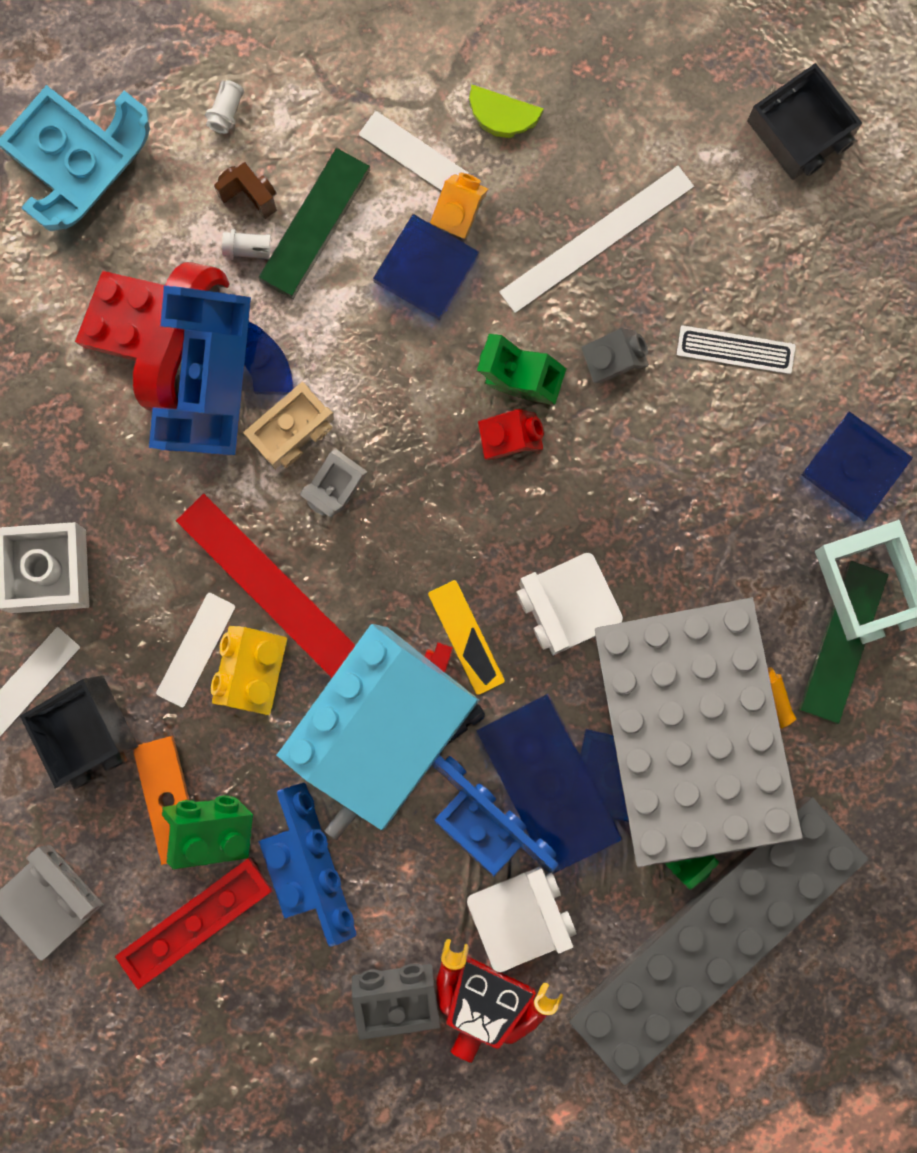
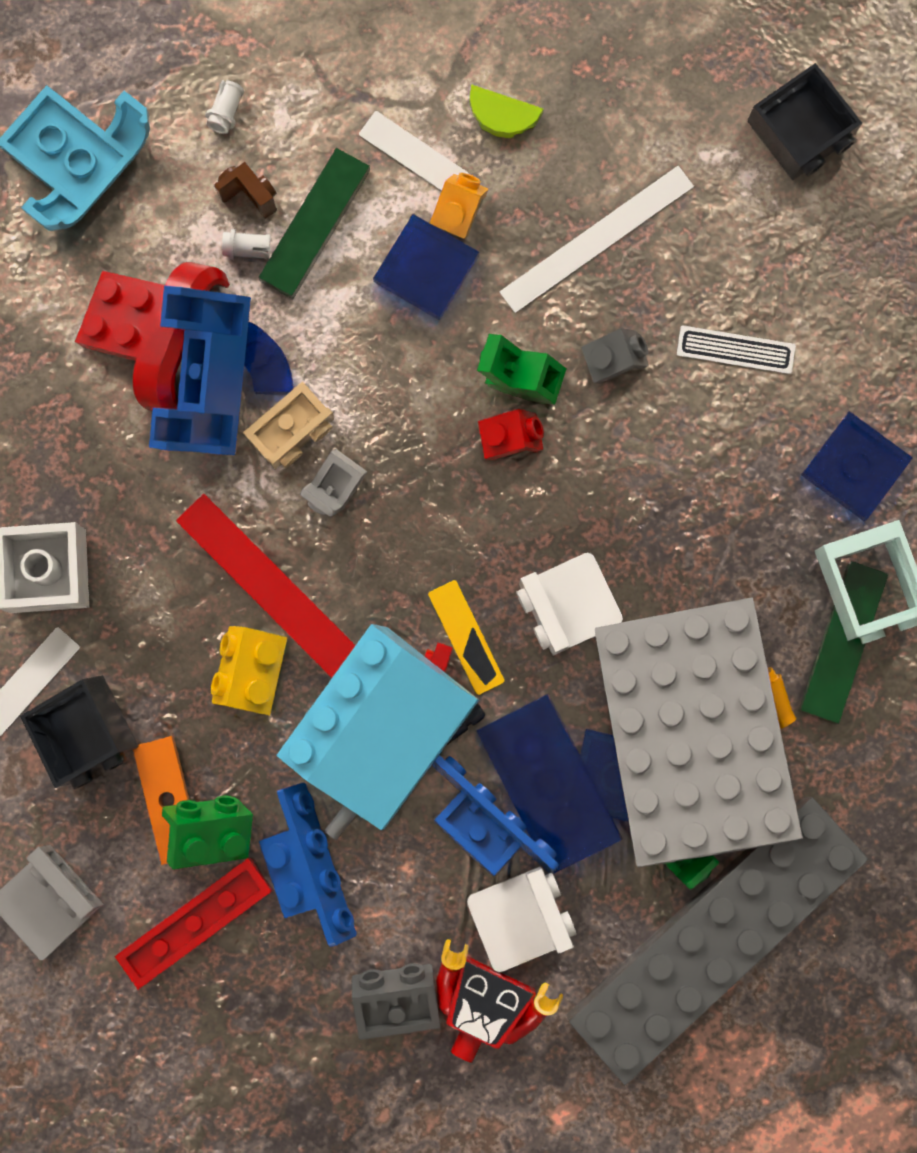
(195, 649): white sticker -> none

